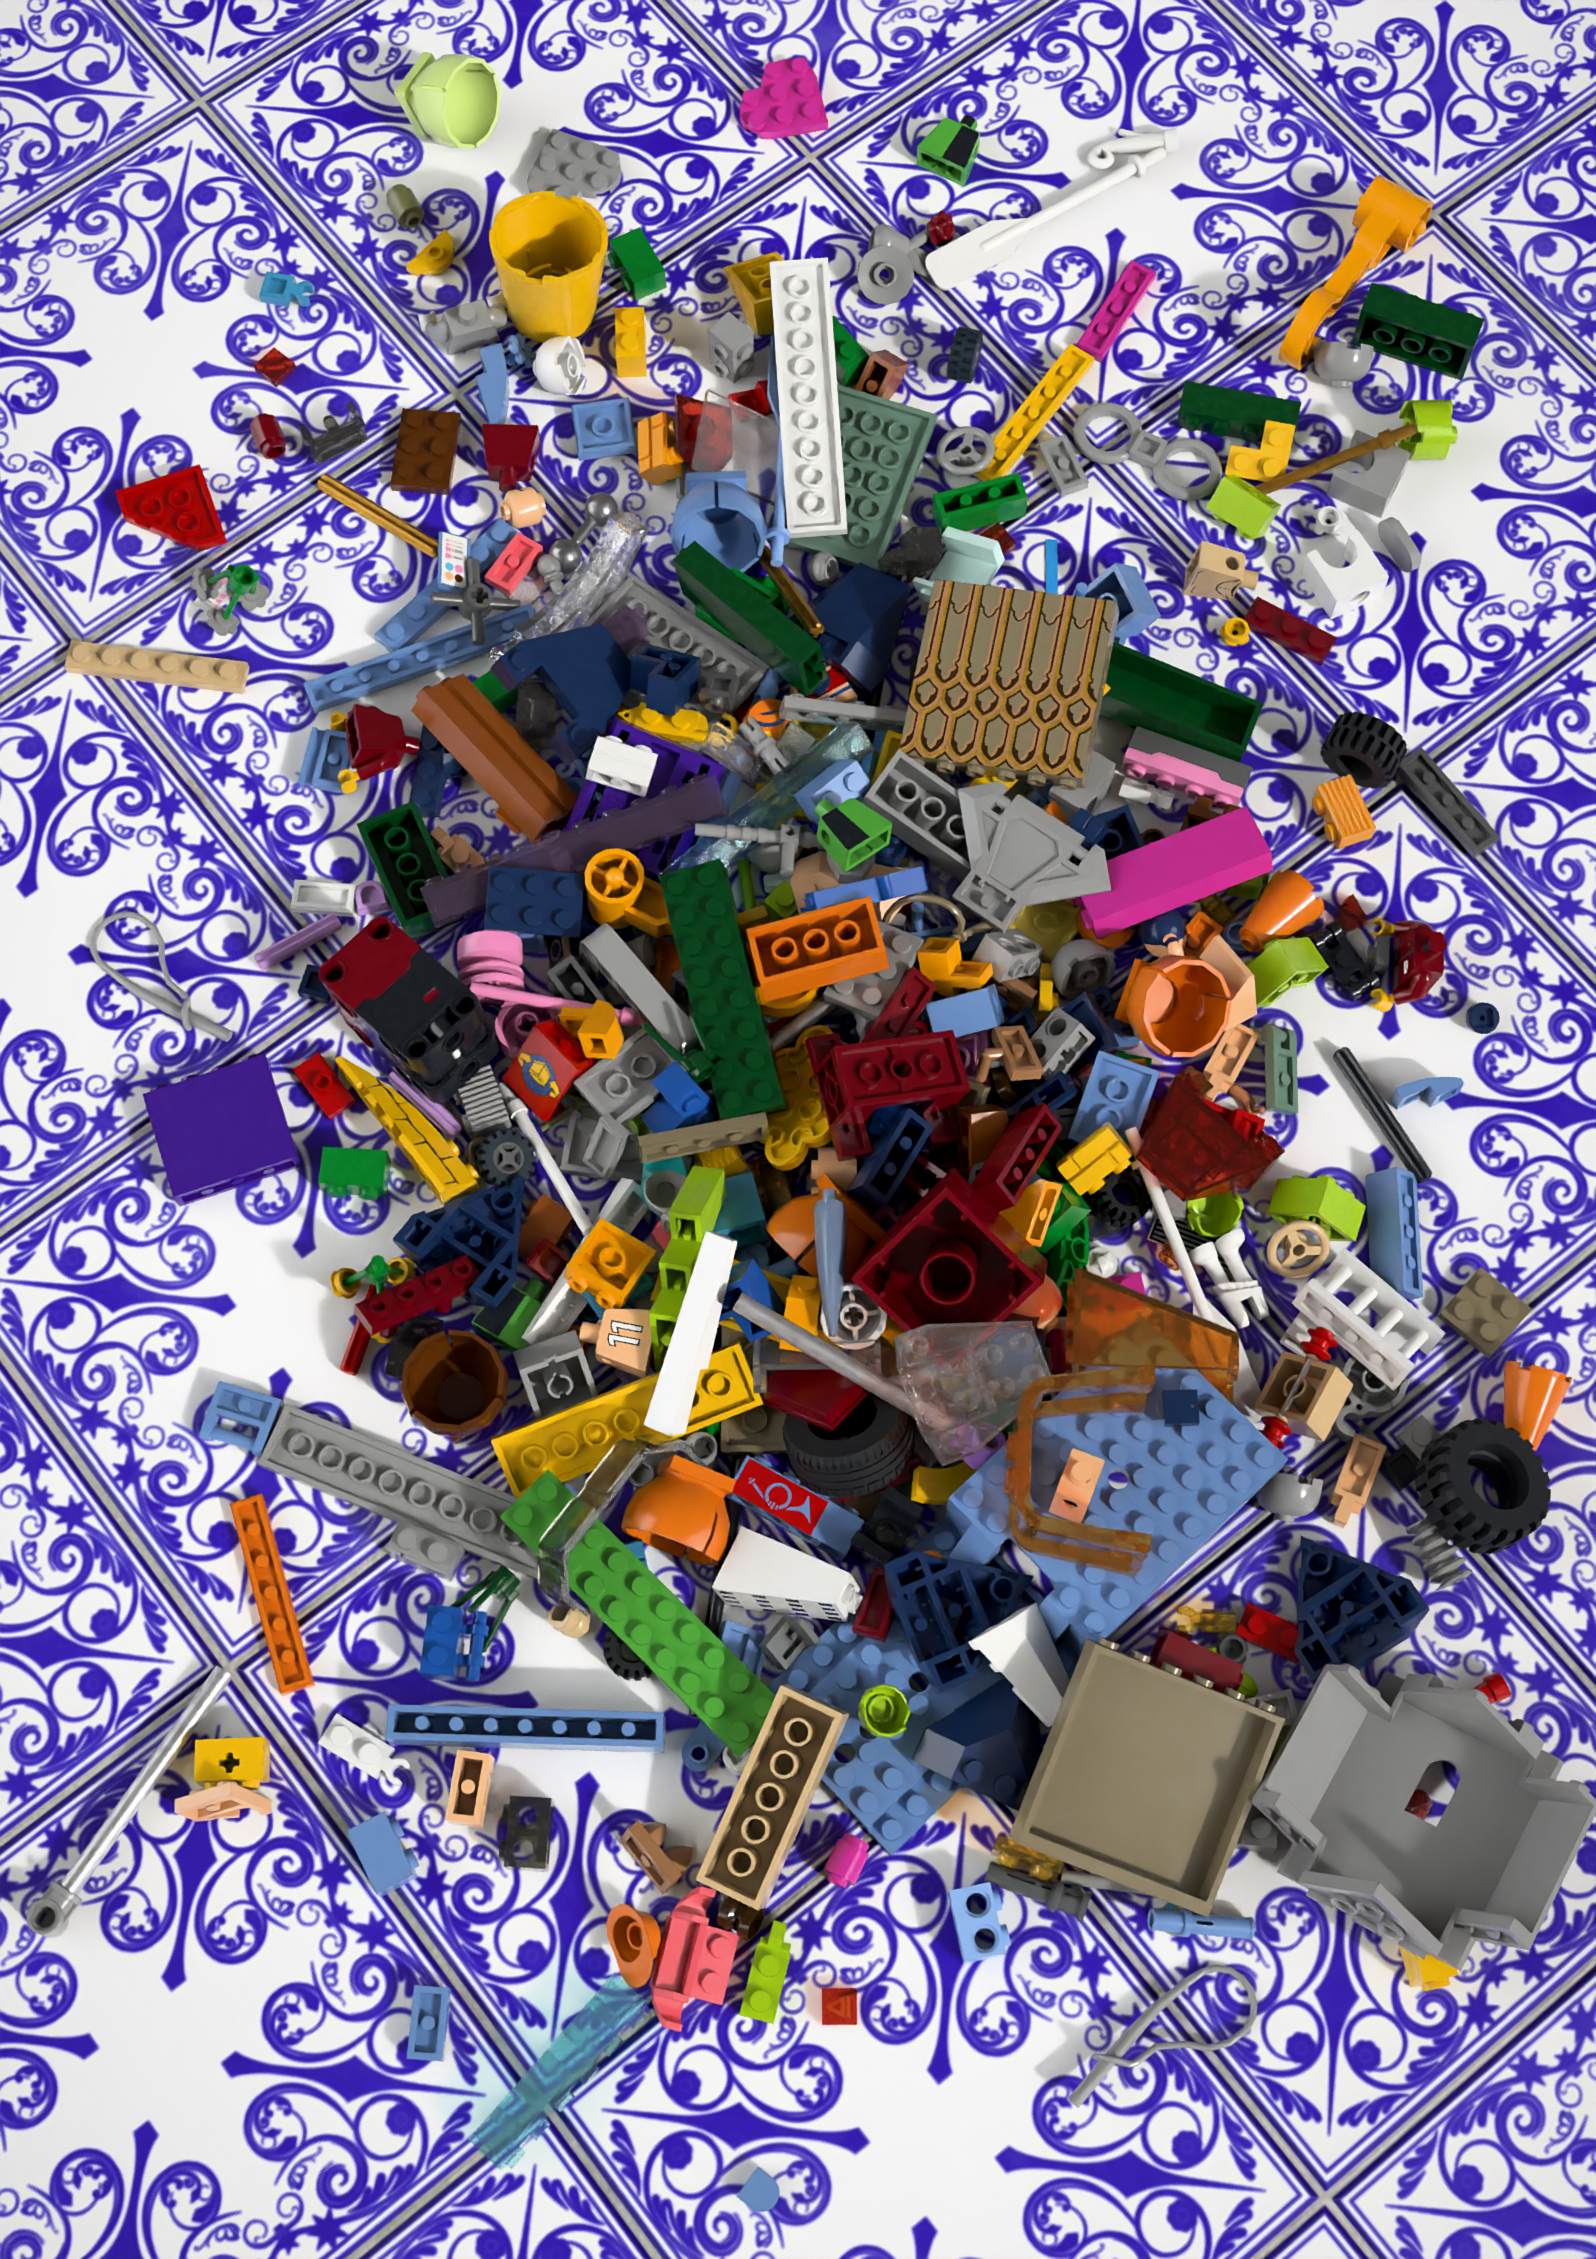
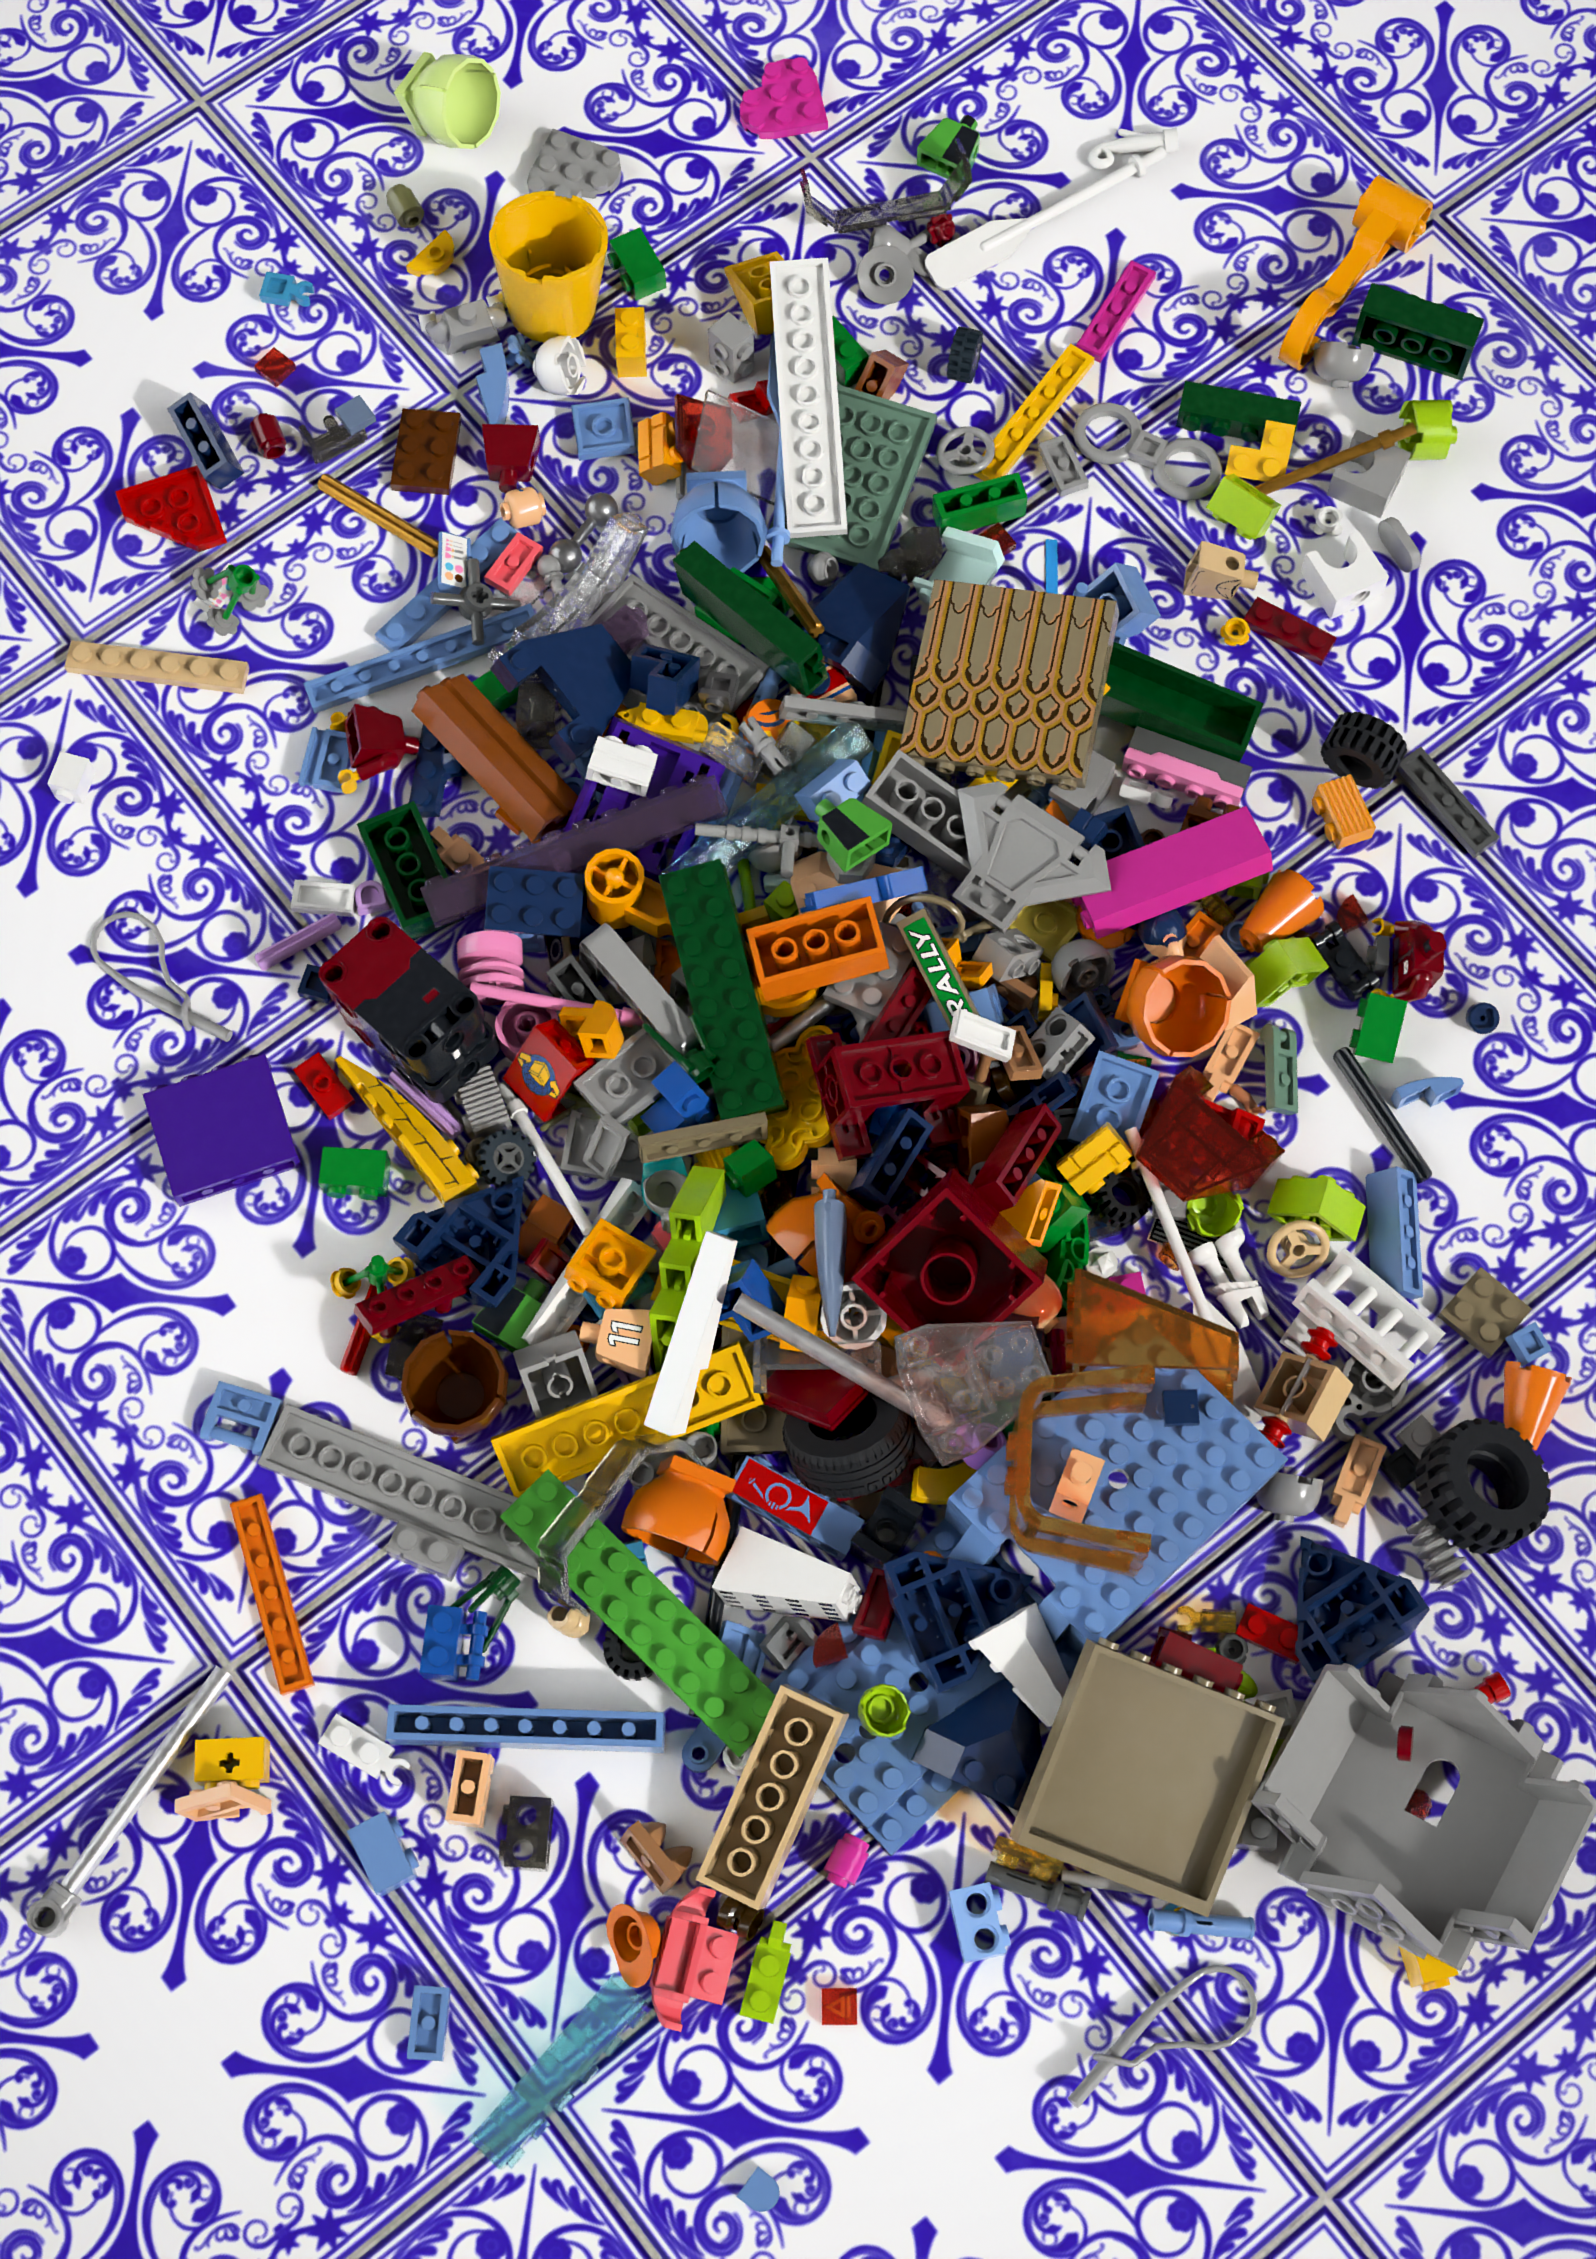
(71, 778): none -> white brick
(205, 440): none -> dark blue brick
(355, 415): none -> sand blue tile
(749, 1168): none -> green brick
(829, 1647): none -> clear red tile
(864, 1219): none -> orange plate
(898, 209): none -> clear smoke windscreen
(936, 965): none -> tile
(982, 1035): none -> white tile
(1378, 1027): none -> green brick
(1405, 1743): none -> dark red tile
(1528, 1344): none -> medium blue plate

